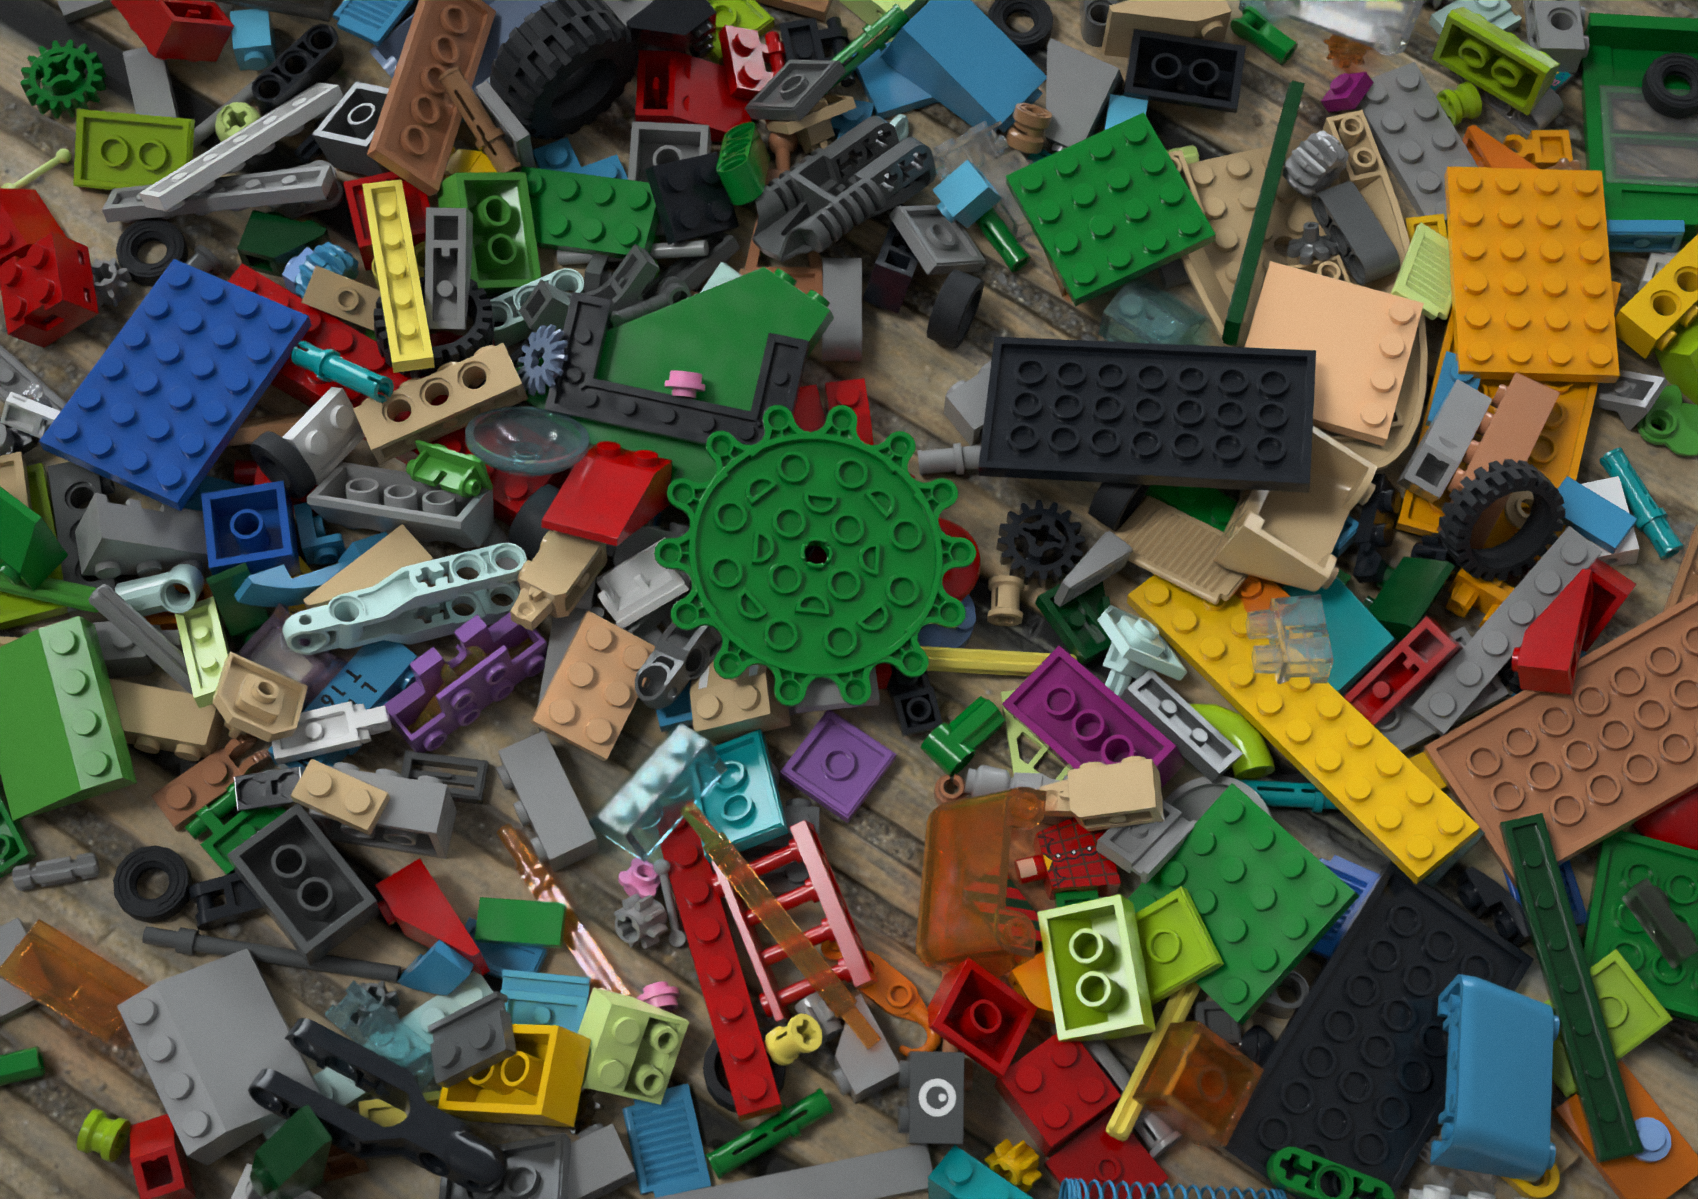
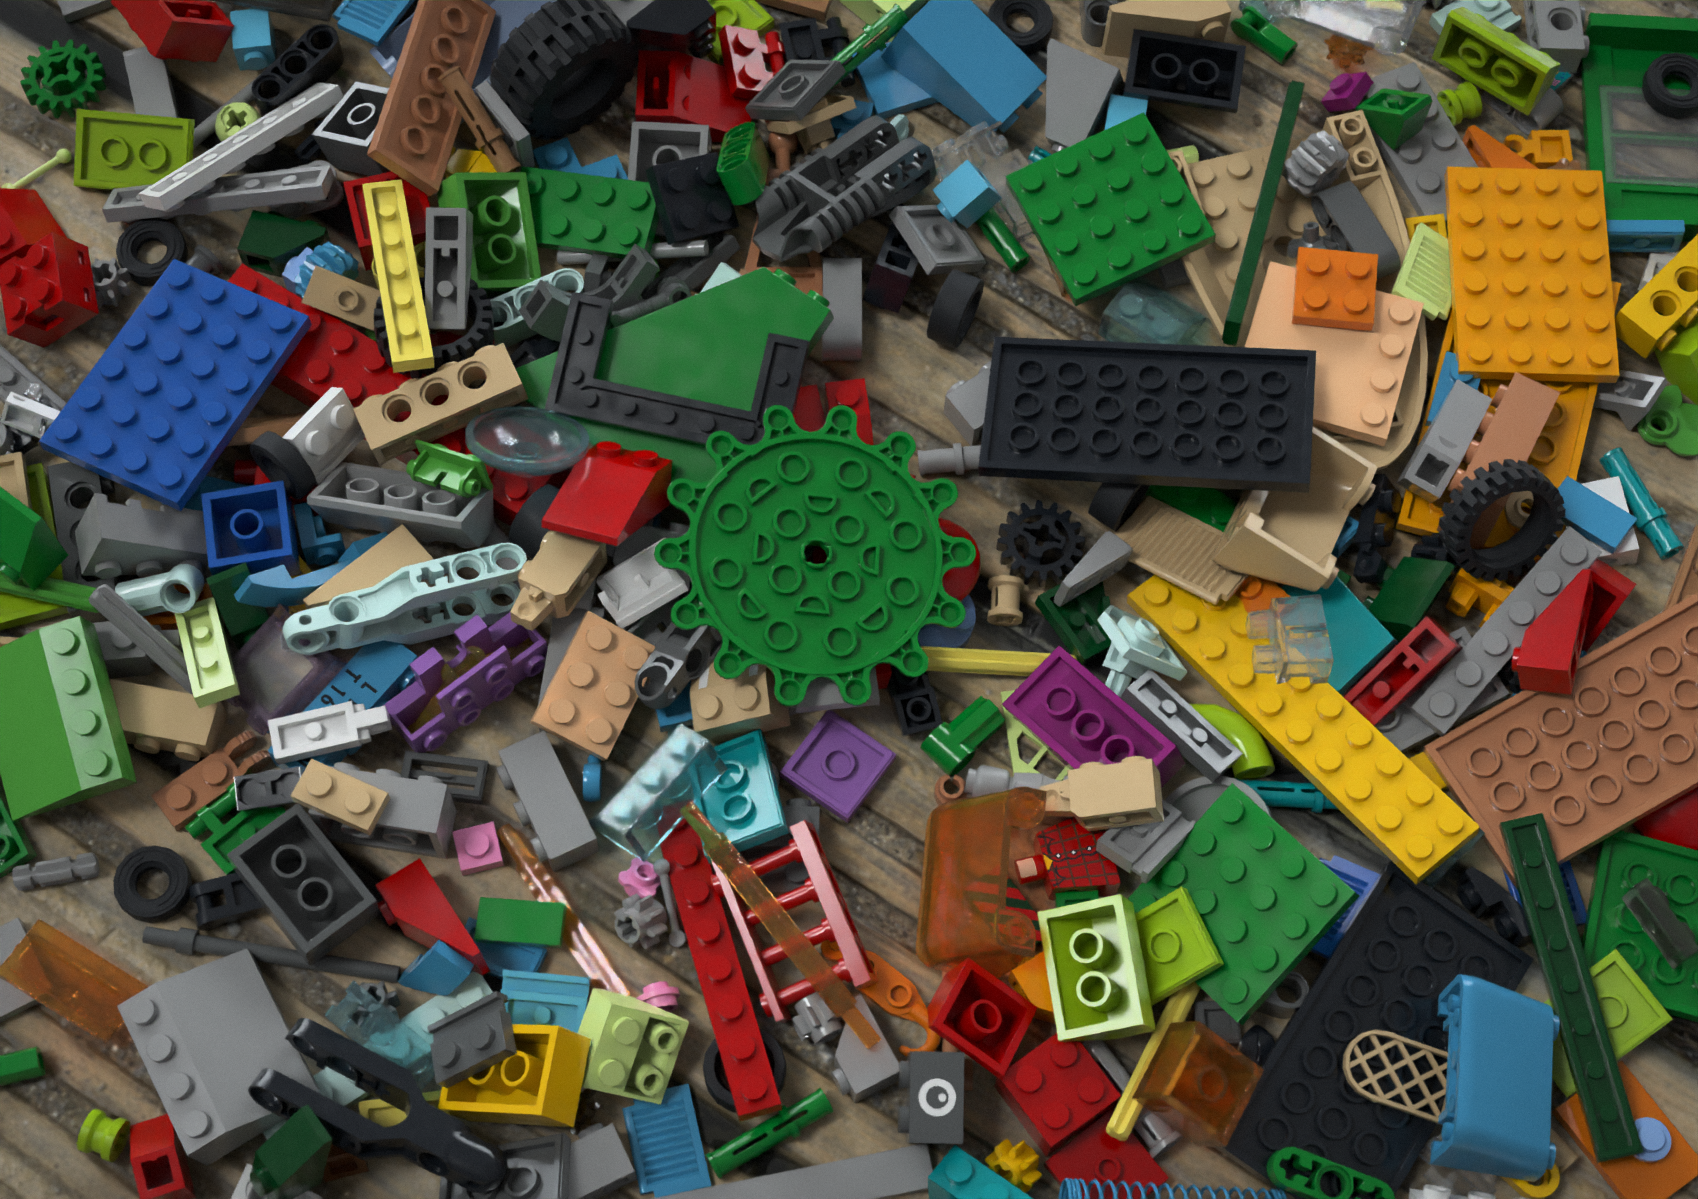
(258, 700): tan piece -> none
(332, 367): teal pin -> none
(478, 848): none -> bright pink plate
(545, 341): sand blue gear -> none
(592, 780): none -> dark azure piece
(685, 384): bright pink plate -> none
(793, 1039): light yellow bush -> none
(1028, 128): medium nougat wheel -> none
(1335, 289): none -> orange plate
(1381, 1098): none -> tan window
(1396, 114): none -> green slope

